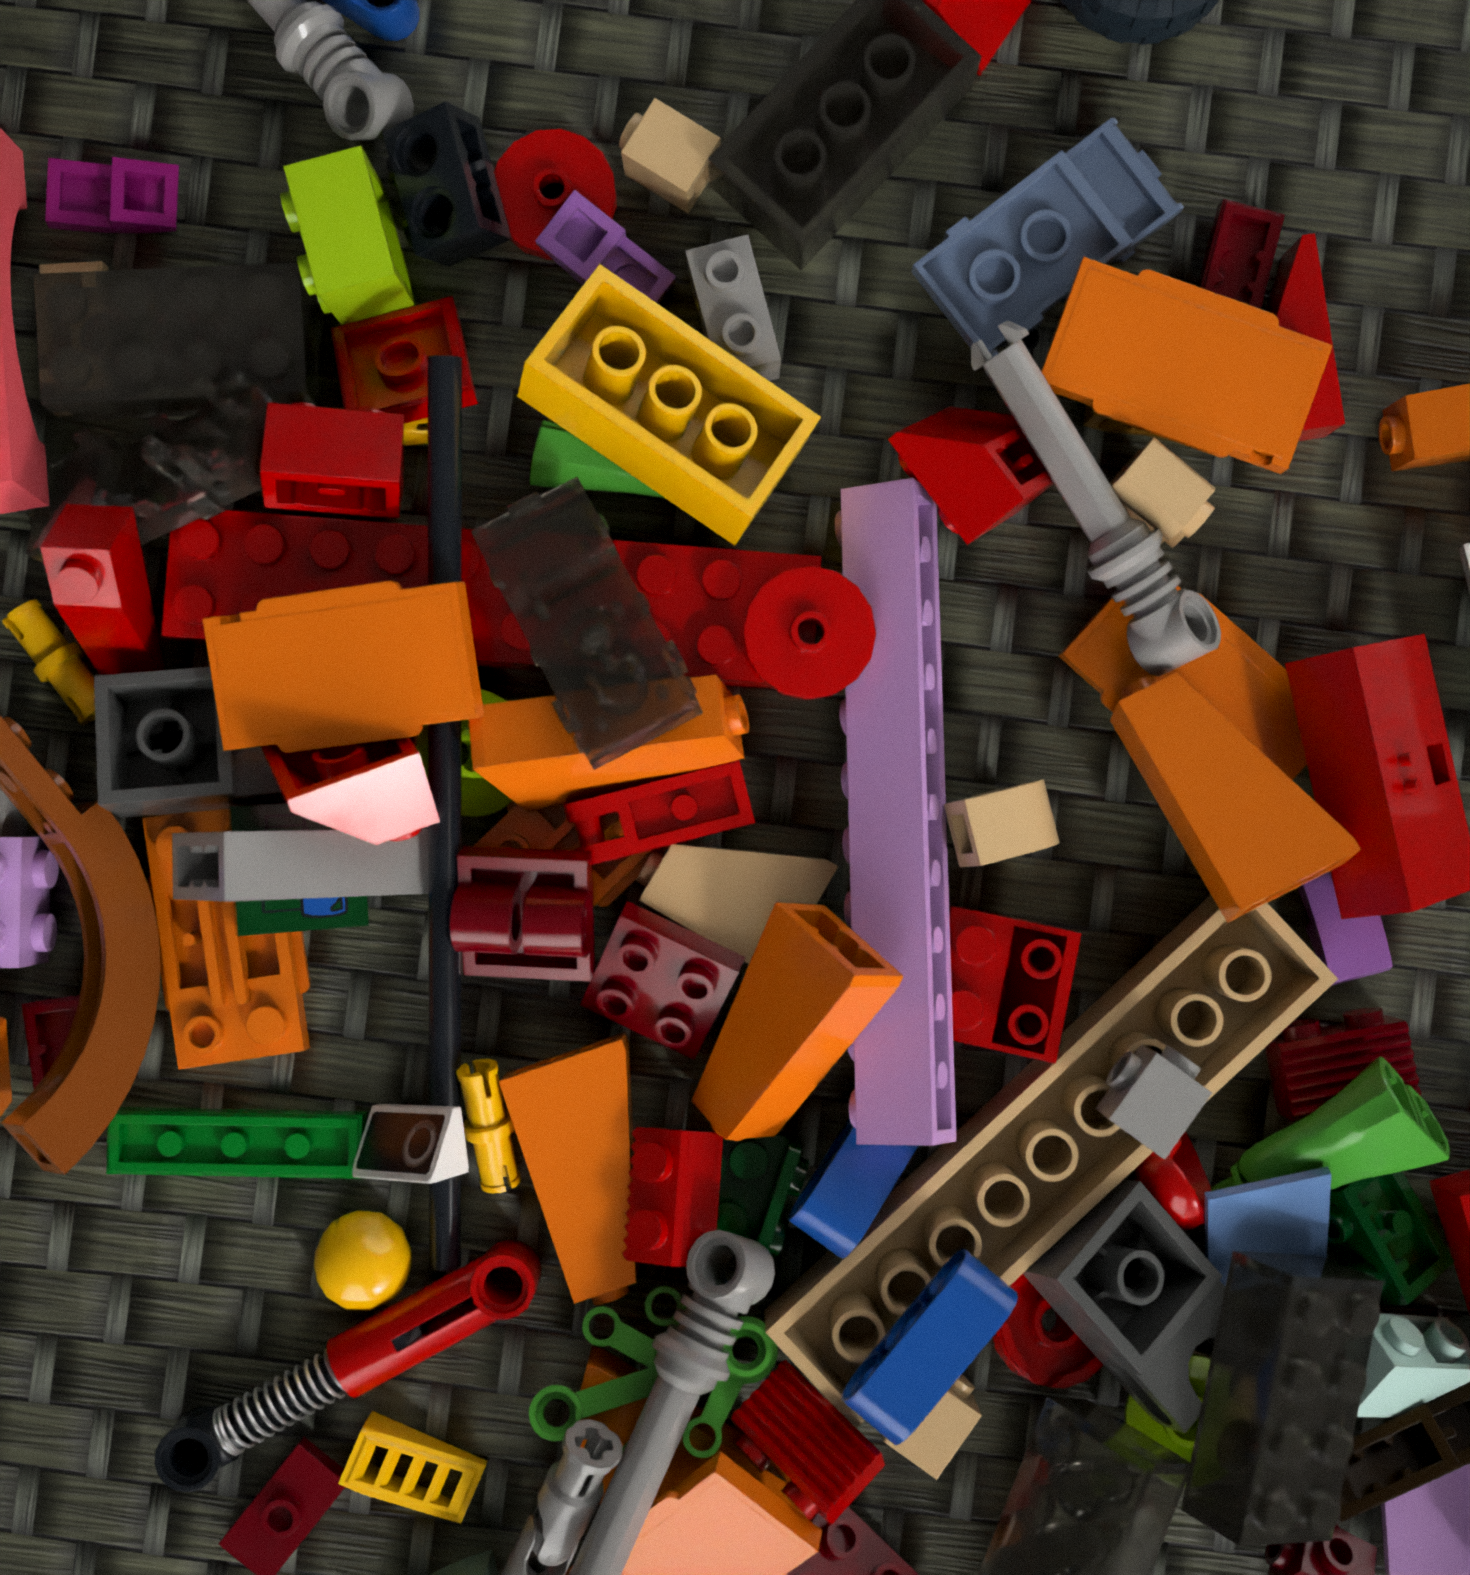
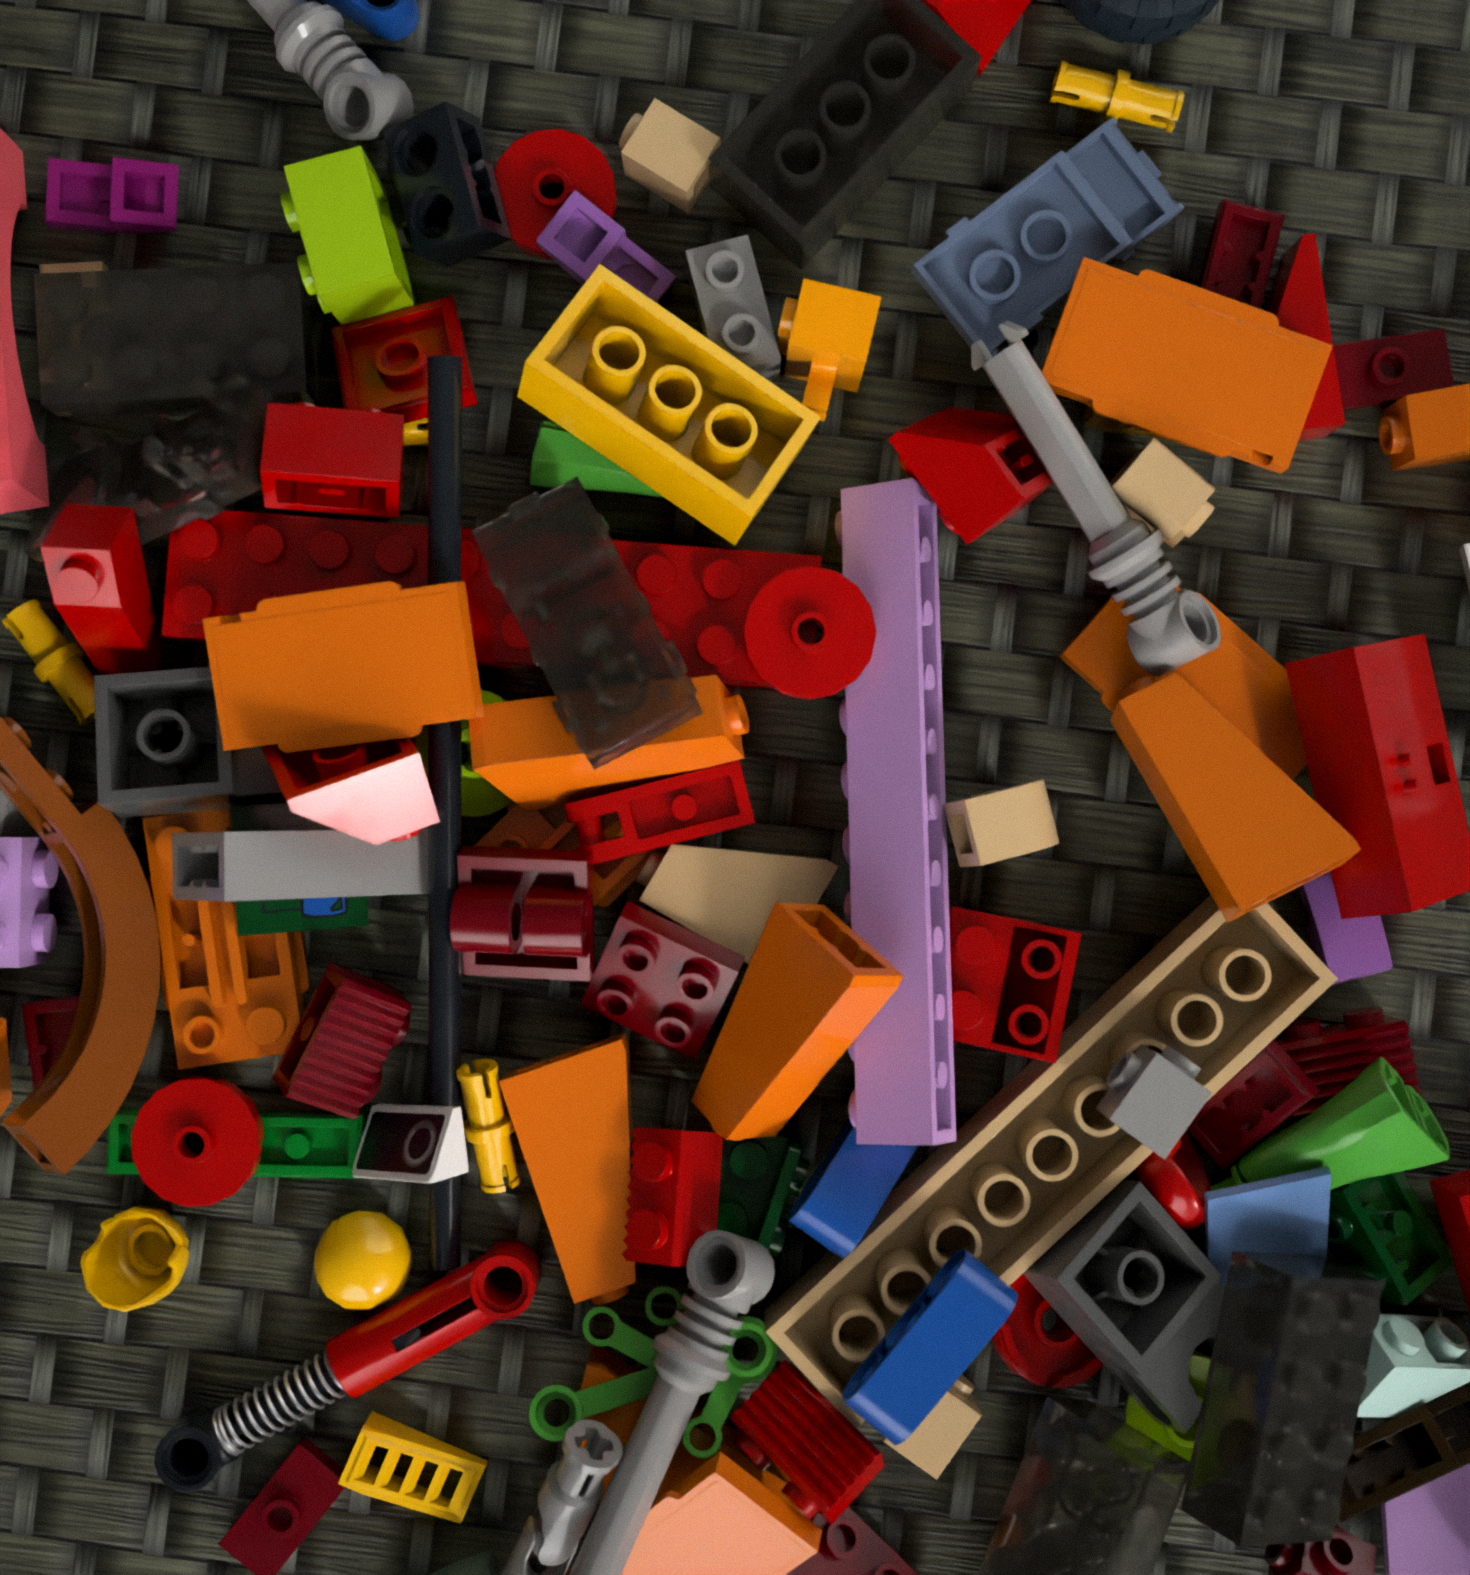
(135, 1259): none -> yellow hair
(230, 1136): none -> red plate
(342, 1042): none -> dark red brick
(827, 339): none -> light orange brick
(1116, 96): none -> yellow pin
(1251, 1105): none -> dark red plate
(1391, 367): none -> dark red plate

